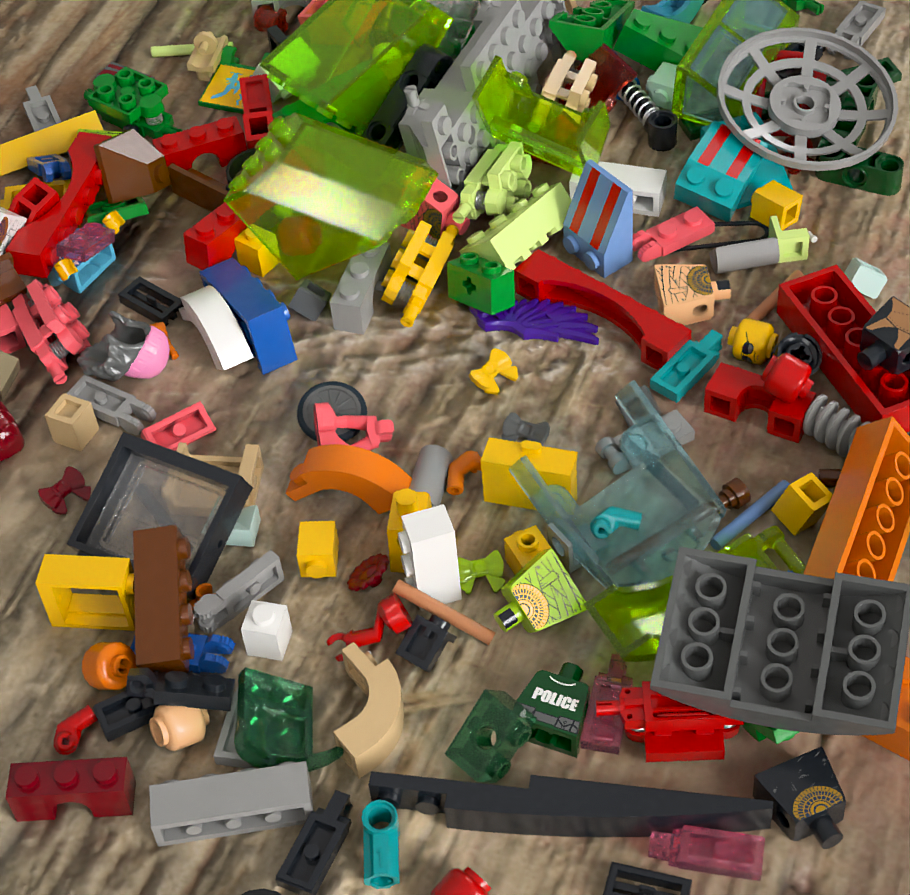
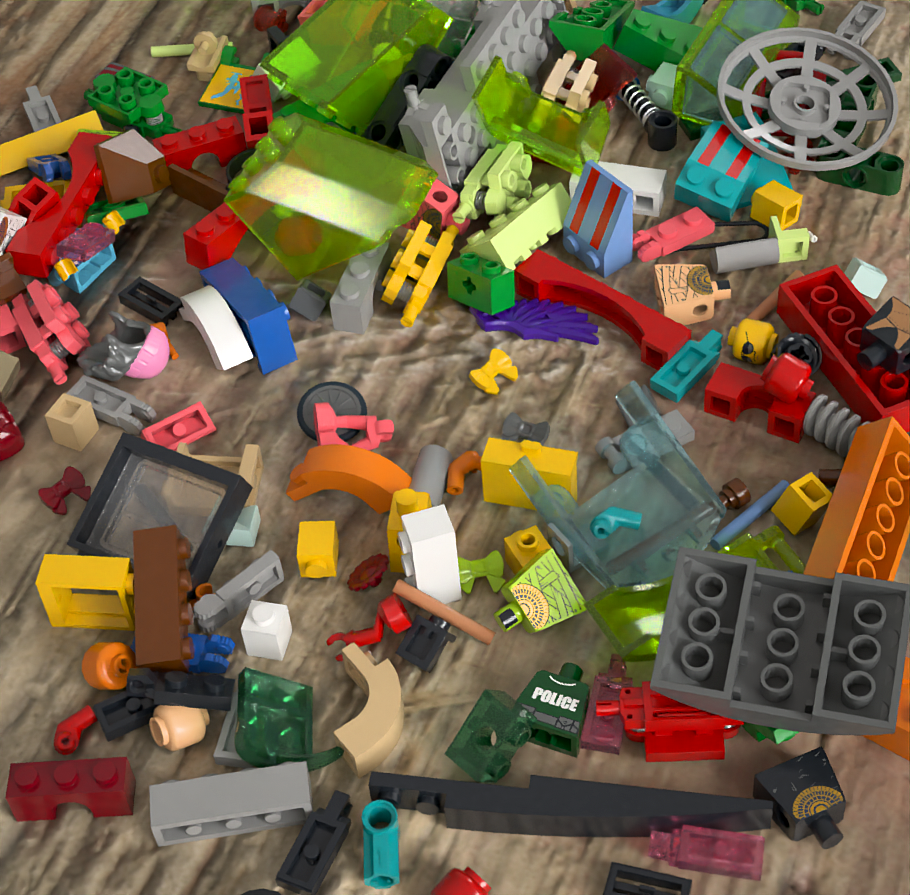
(254, 253): yellow brick -> none

